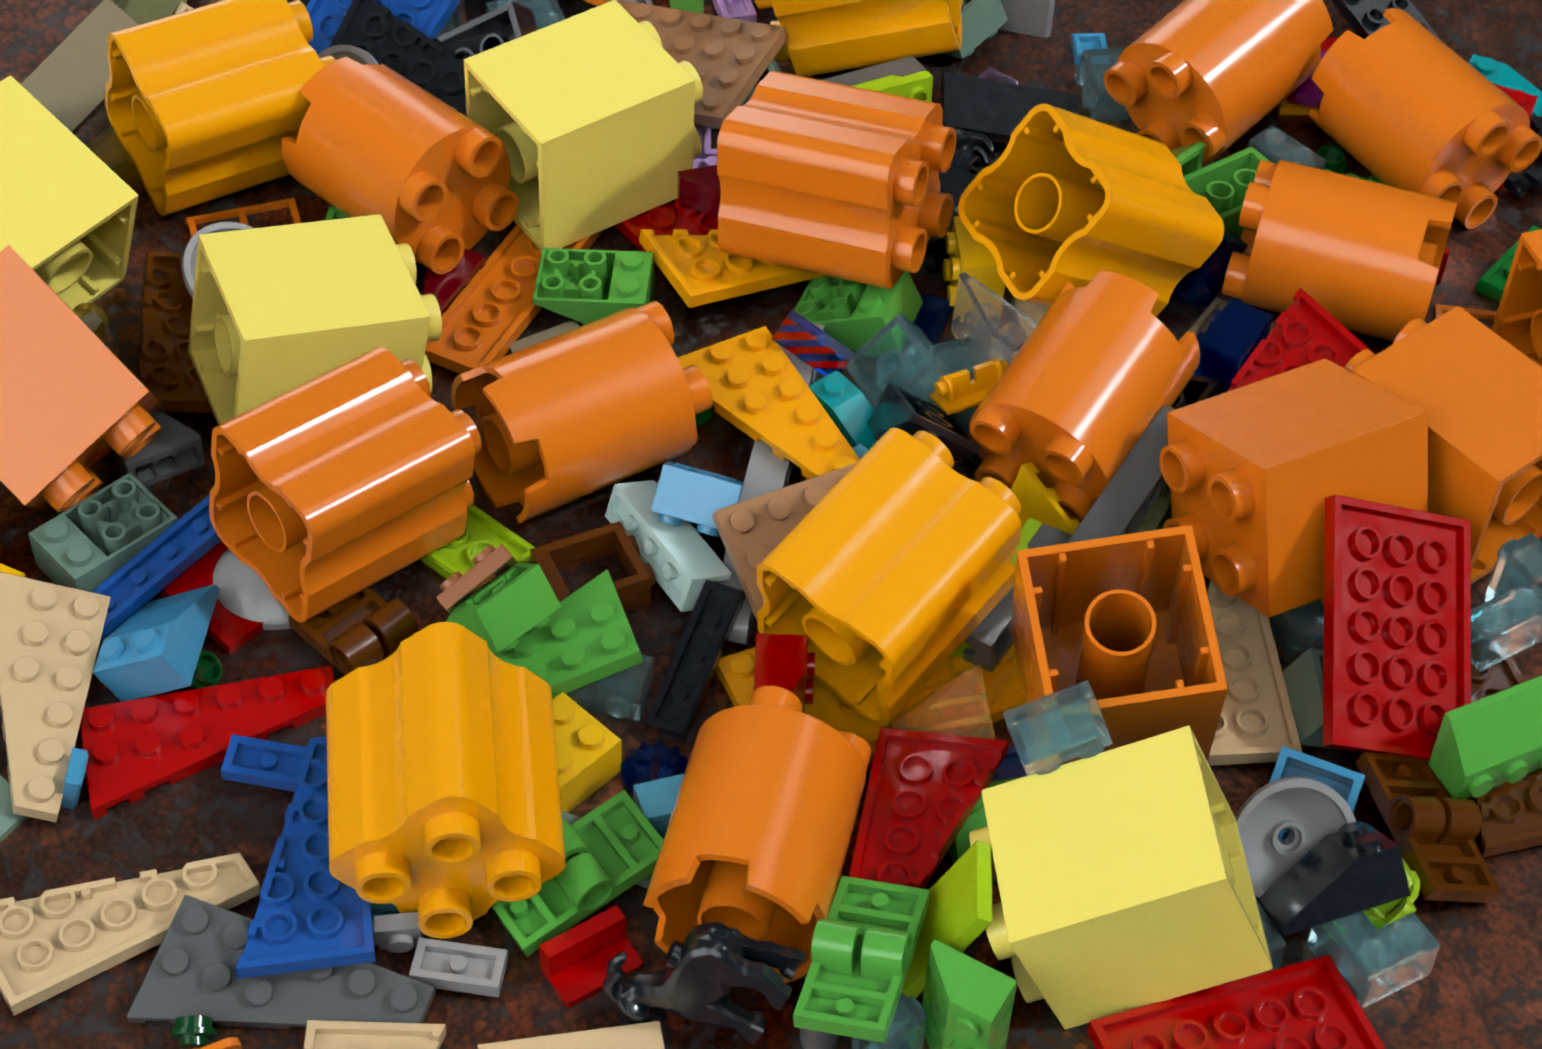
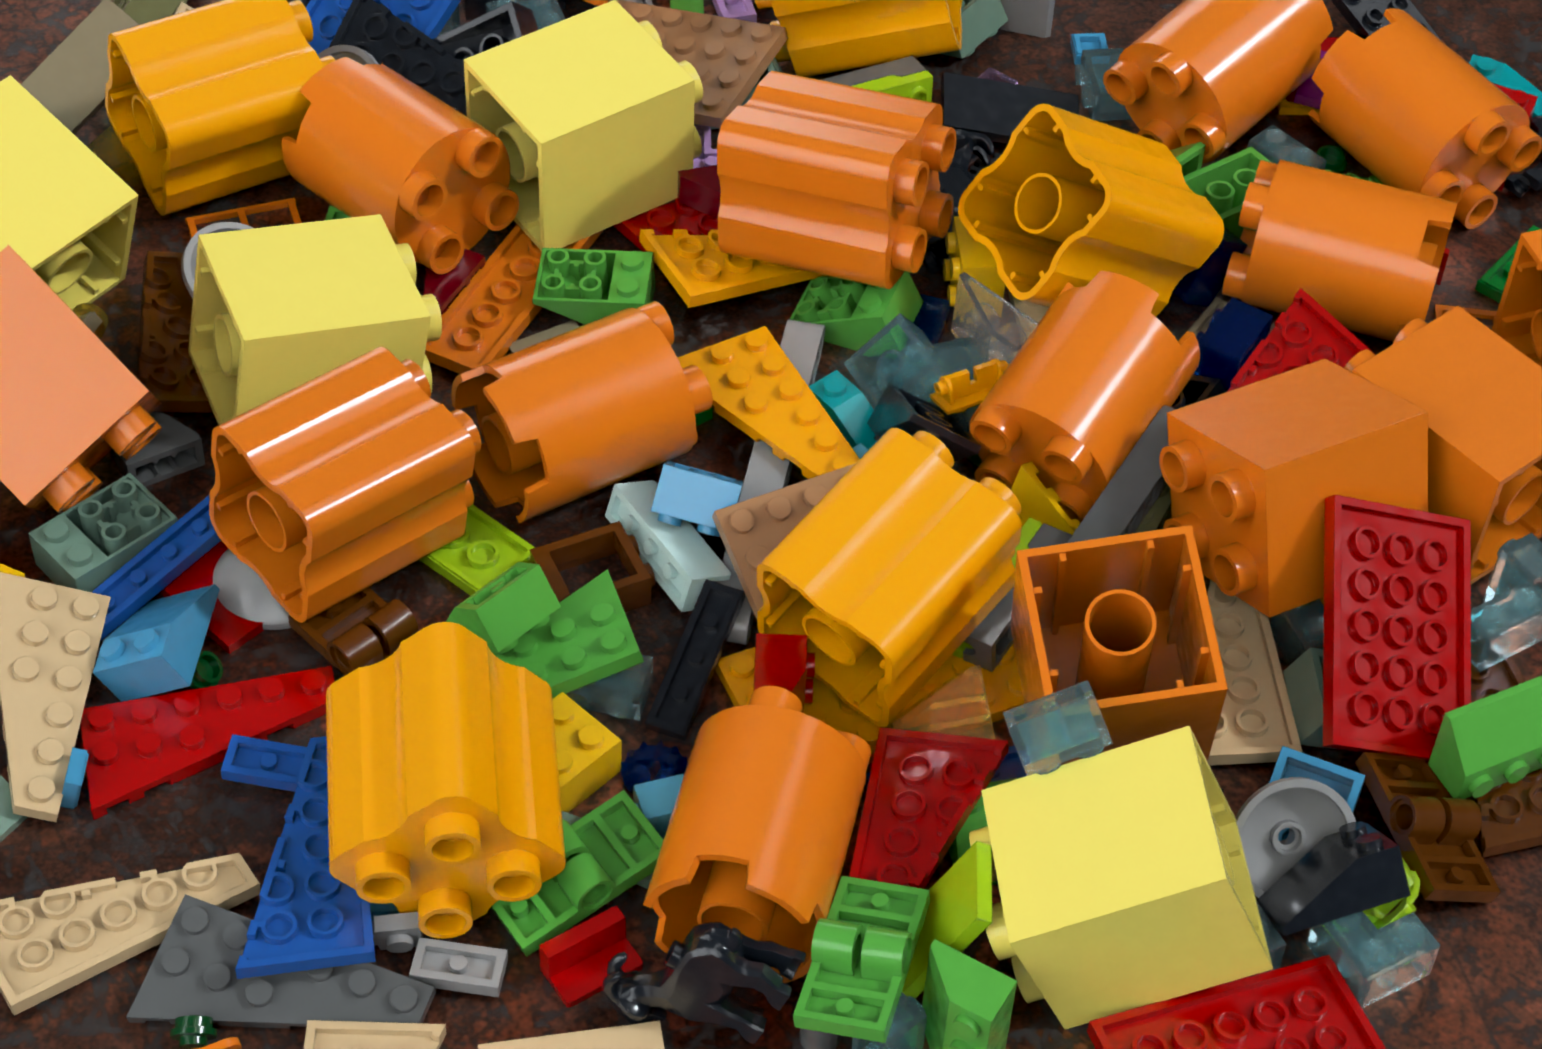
(489, 565): dark orange plate -> none
(812, 344): clear blue tile -> none

